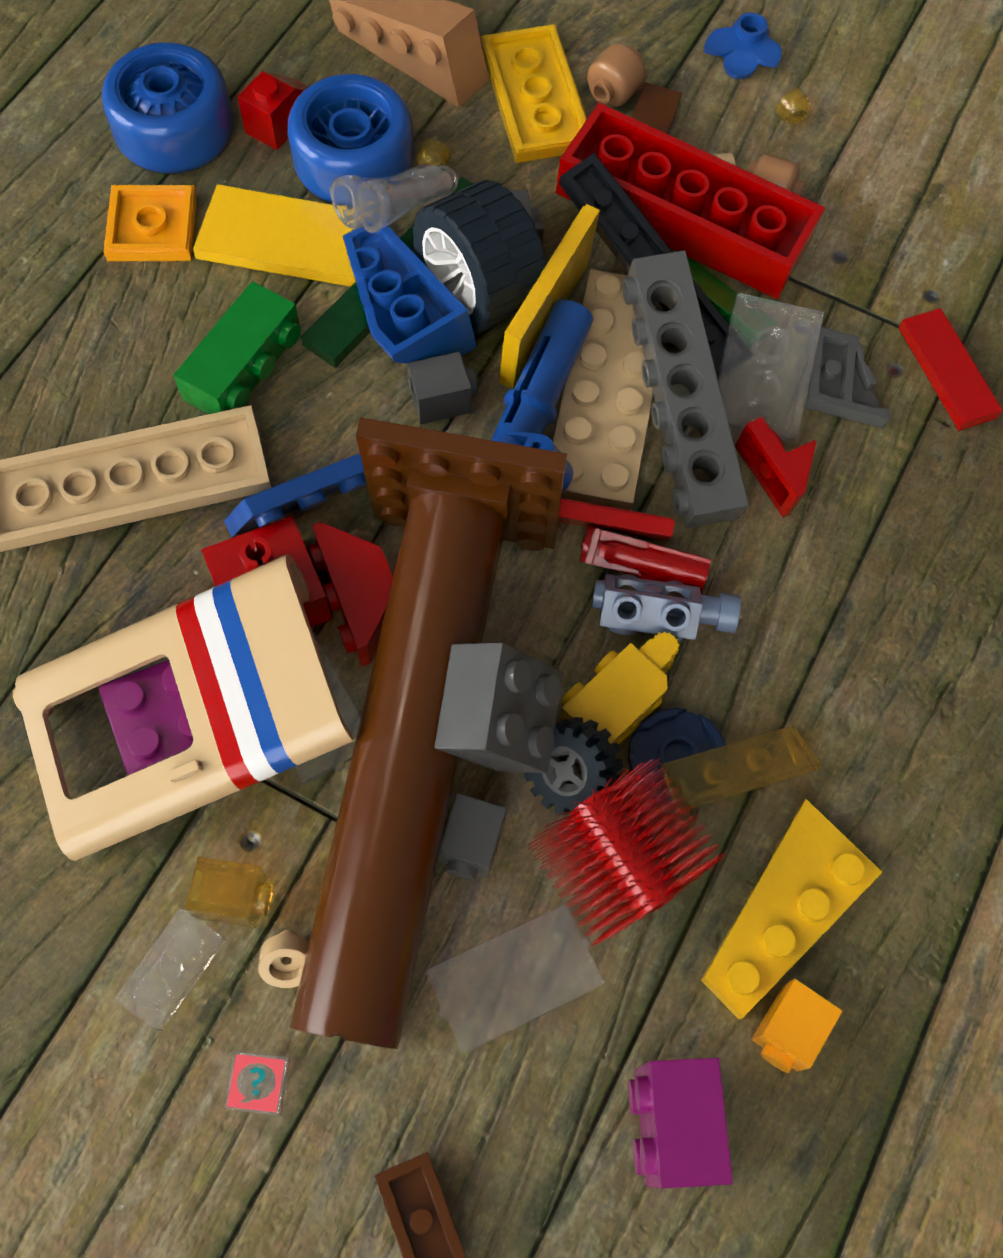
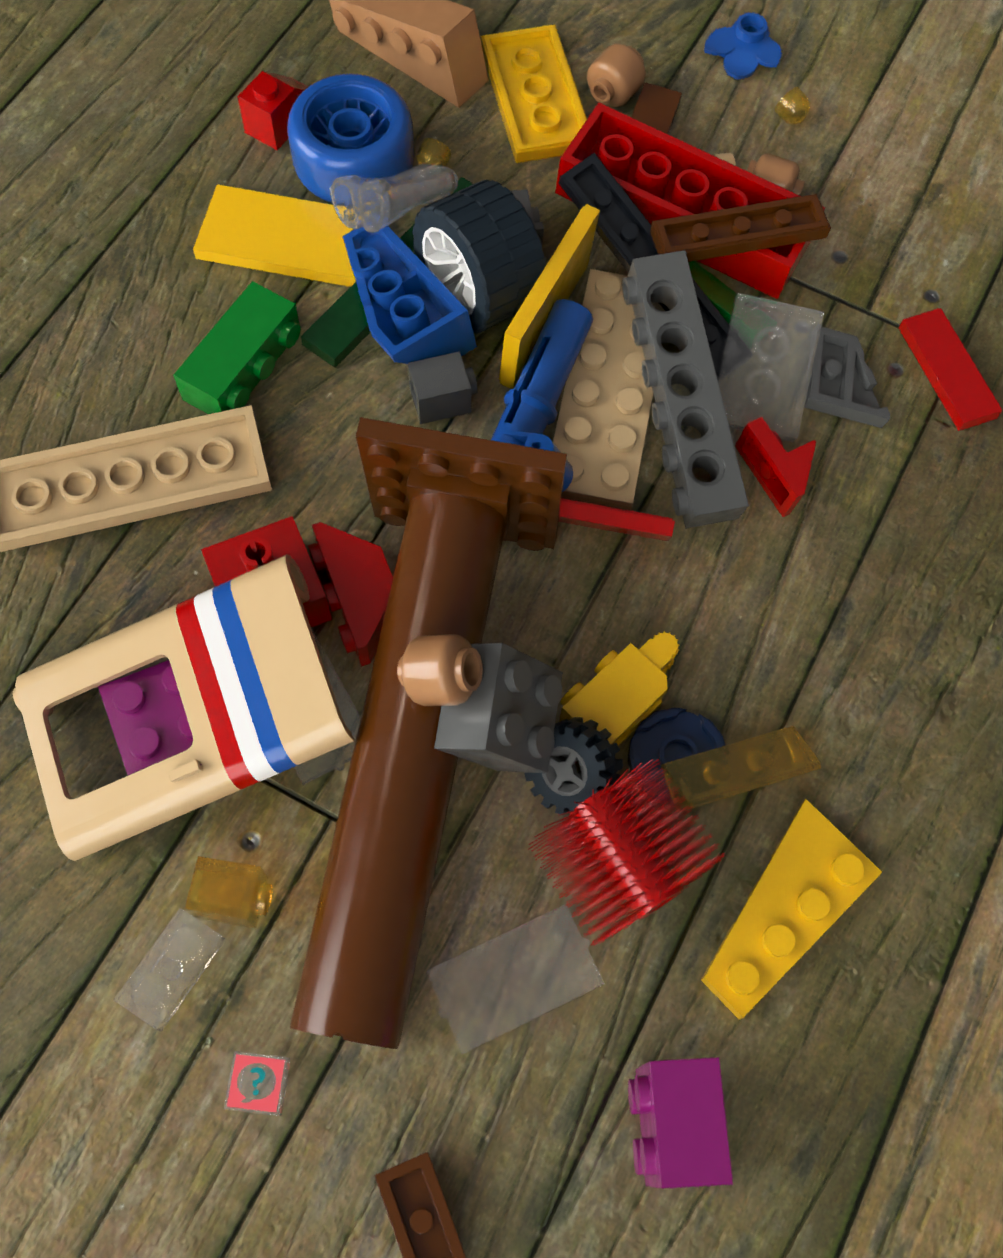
(150, 223): light orange tile -> none
(167, 107): blue wheel -> none
(283, 959): tan tile -> none
(298, 493): blue wing -> none
(440, 670): none -> medium nougat head
(471, 837): dark grey brick -> none
(643, 558): red piece -> none
(654, 612): sand blue brick -> none
(742, 228): none -> reddish brown tile
(795, 1027): light orange brick -> none

